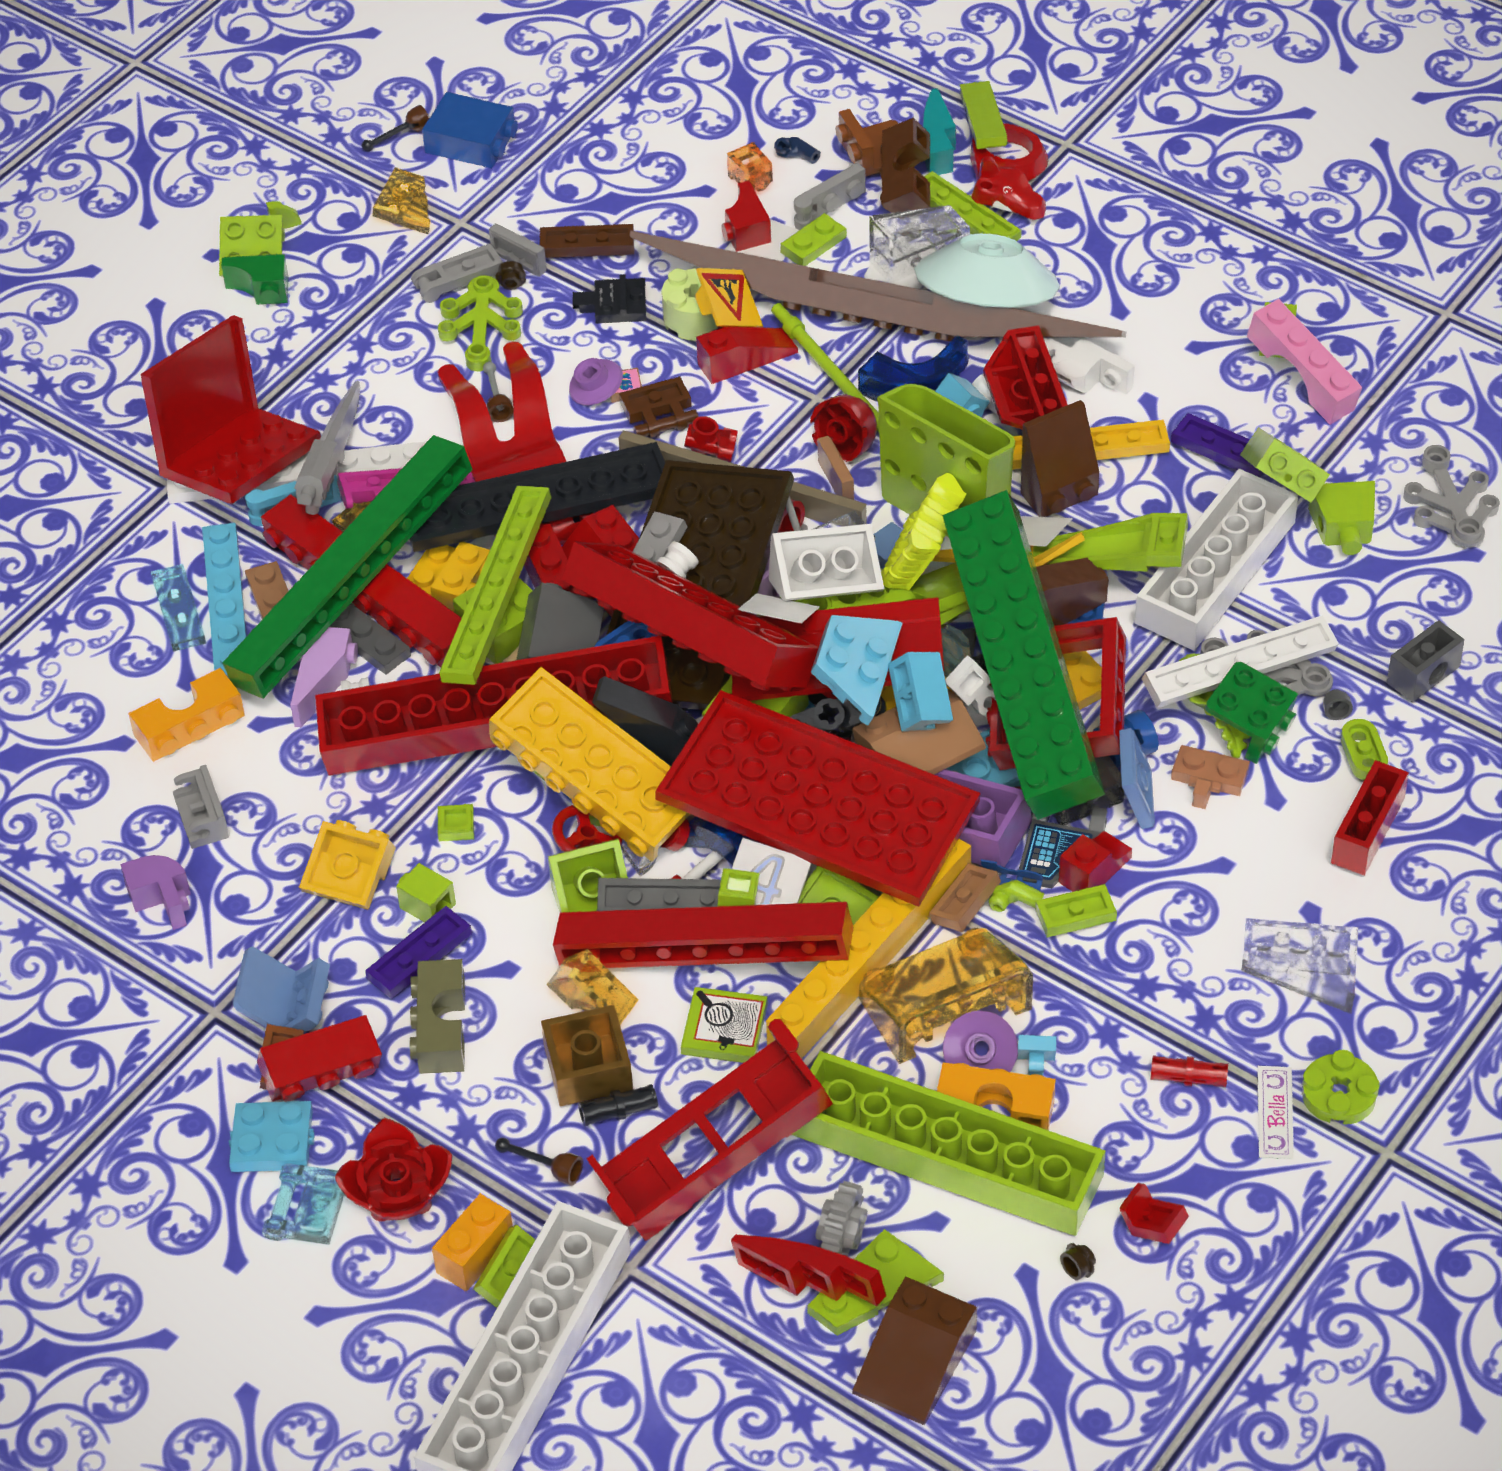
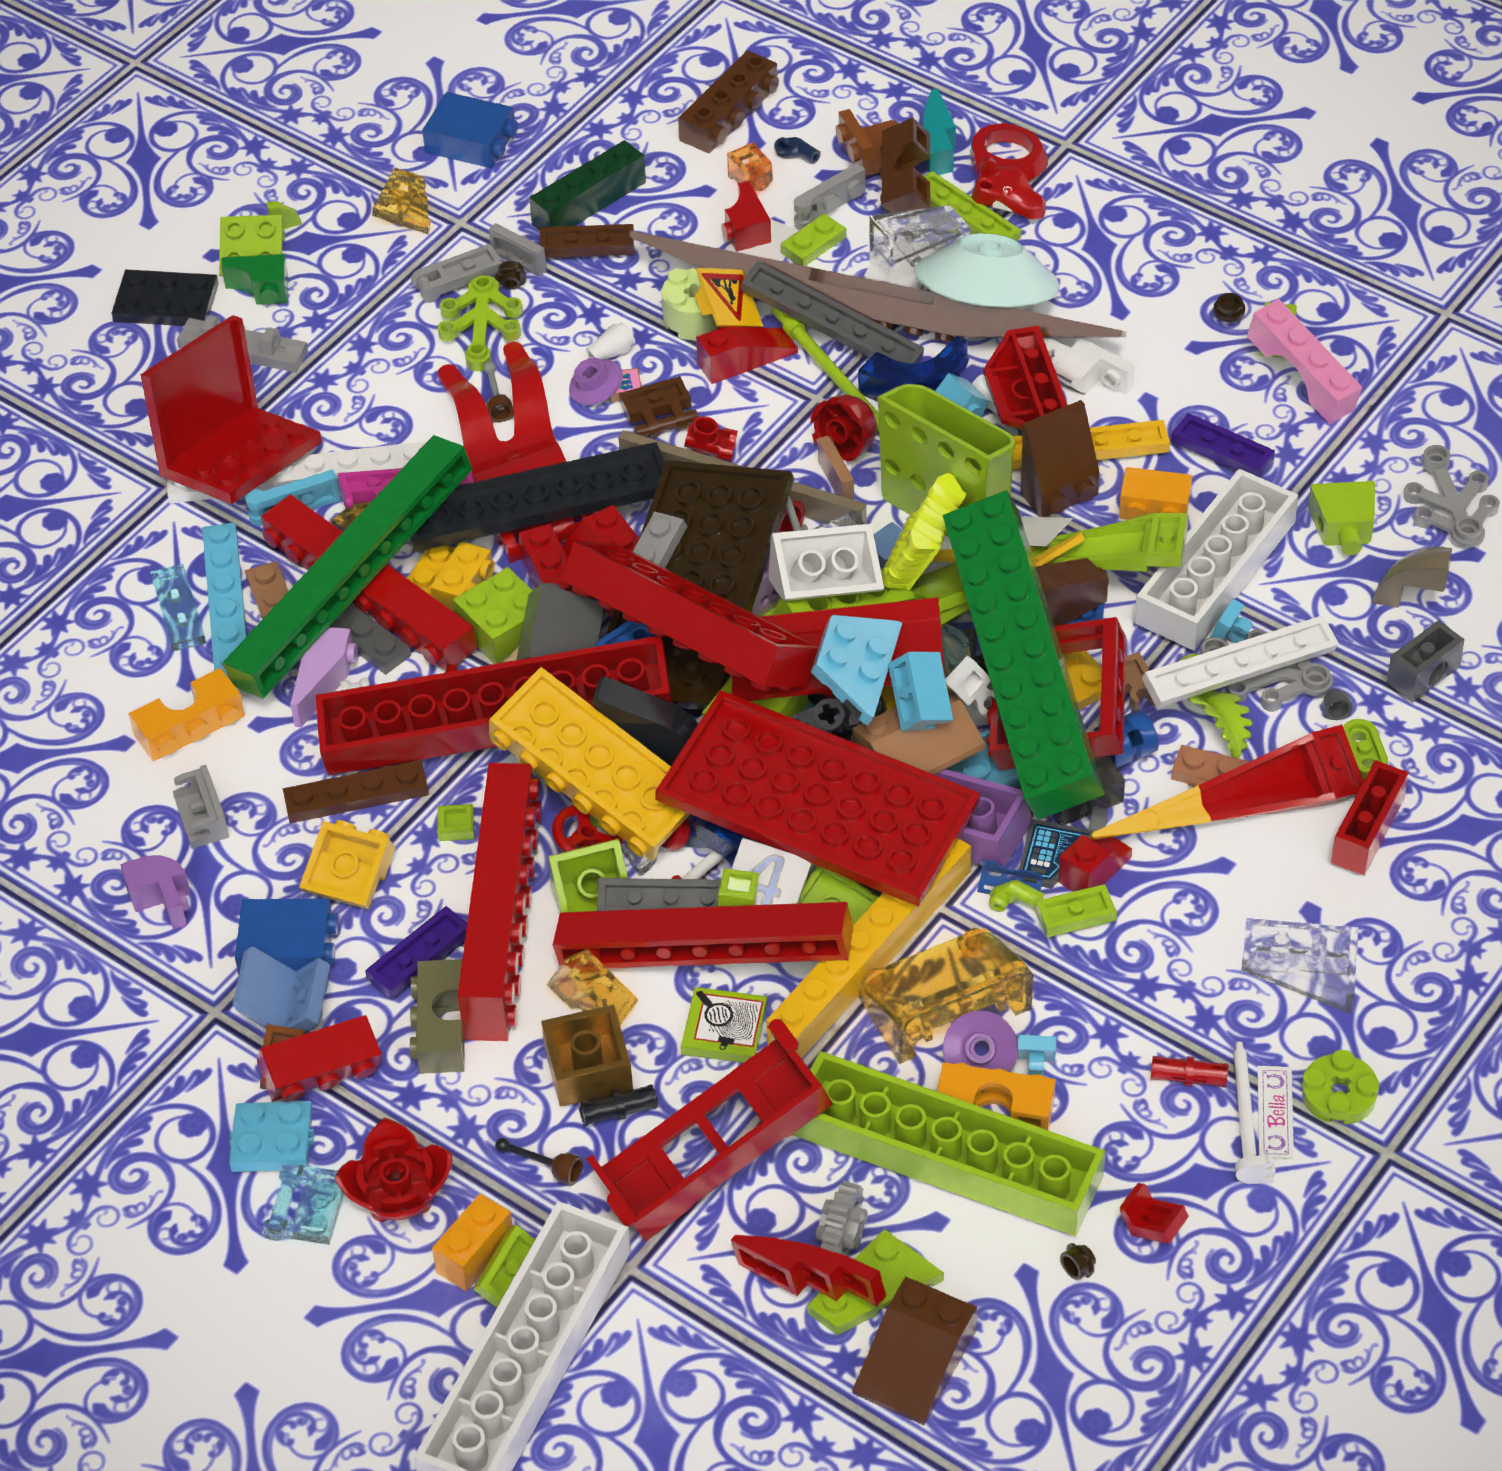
(164, 297): none -> black plate
(264, 348): none -> light grey hinge
(287, 930): none -> blue brick
(327, 453): light grey piece -> none
(355, 791): none -> reddish brown plate
(414, 120): hinge -> none
(424, 892): lime brick -> none
(495, 585): lime plate -> none
(499, 902): none -> red brick
(589, 188): none -> dark green brick
(612, 342): none -> white cone
(614, 300): black piece -> none
(678, 559): white wheel -> none
(728, 102): none -> reddish brown brick
(778, 608): white sticker -> none
(827, 315): none -> dark grey plate
(965, 897): medium nougat plate -> none
(983, 115): lime tile -> none
(1134, 671): none -> medium nougat plate
(1137, 778): medium blue tile -> none
(1154, 492): none -> light orange brick
(1229, 307): none -> dark brown plate
(1231, 624): none -> medium azure tile
(1250, 1168): none -> white piece
(1254, 707): green bracket -> none
(1284, 464): lime window -> none
(1293, 777): none -> red plate
(1420, 569): none -> dark tan brick

